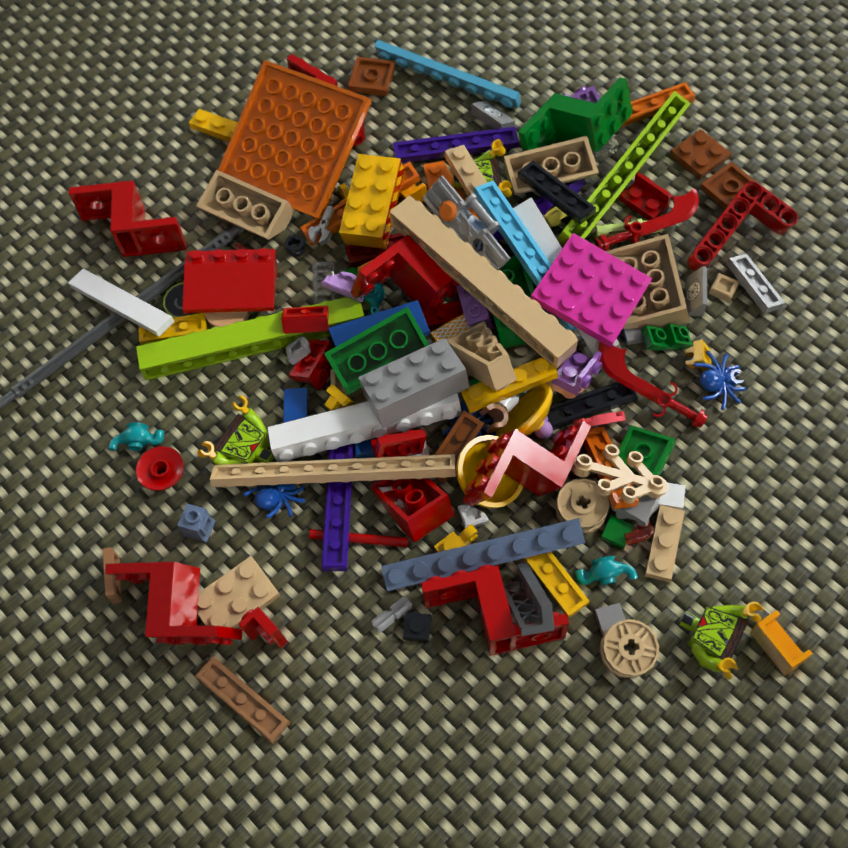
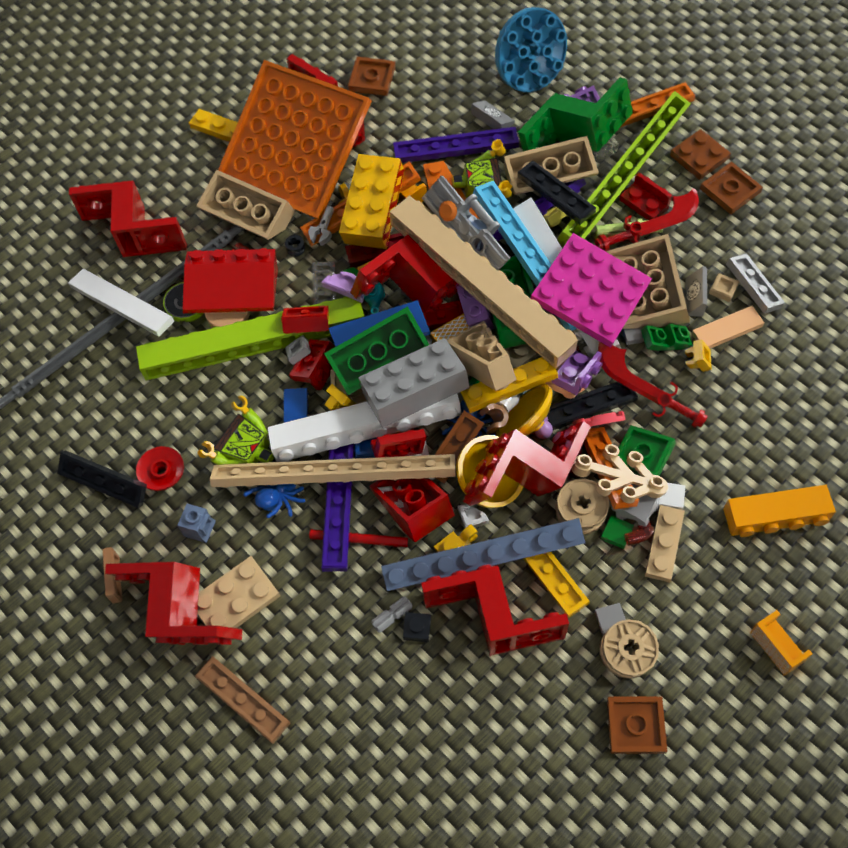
(101, 479): none -> black tile
(136, 437): teal piece -> none
(182, 326): yellow plate -> none
(256, 623): red bracket -> none
(454, 77): medium azure plate -> none
(464, 168): tan plate -> none
(531, 49): none -> dark azure bracket
(534, 602): dark grey fence -> none
(605, 570): teal piece -> none
(636, 725): none -> dark orange plate
(718, 634): torso -> none
(720, 379): blue animal -> none
(729, 327): none -> light nougat tile
(745, 204): red beam -> none
(779, 510): none -> light orange brick

